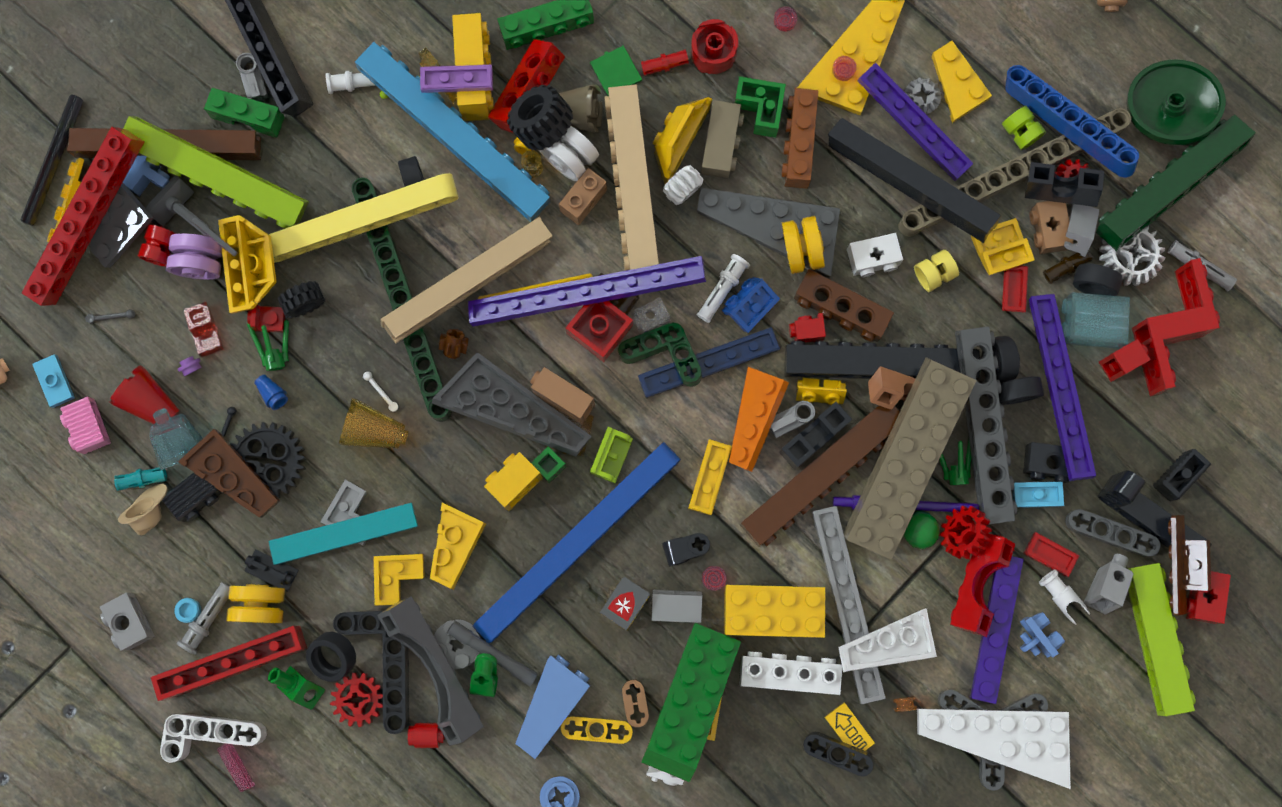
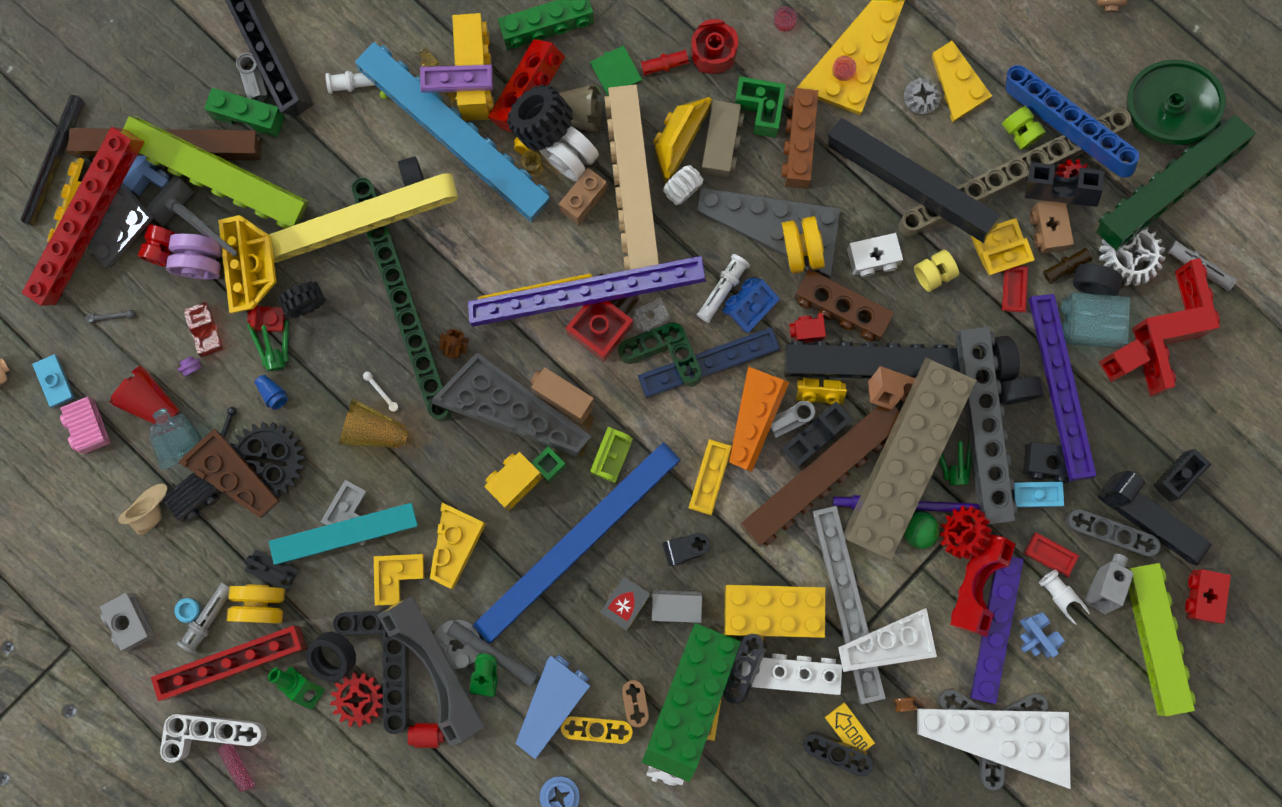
(140, 478): teal pin -> none
(466, 280): tan tile -> none
(714, 578): clear pink tile -> none
(745, 648): none -> black beam
(915, 122): dark purple plate -> none
(1081, 228): light grey hinge -> none
(1189, 565): bracket -> none

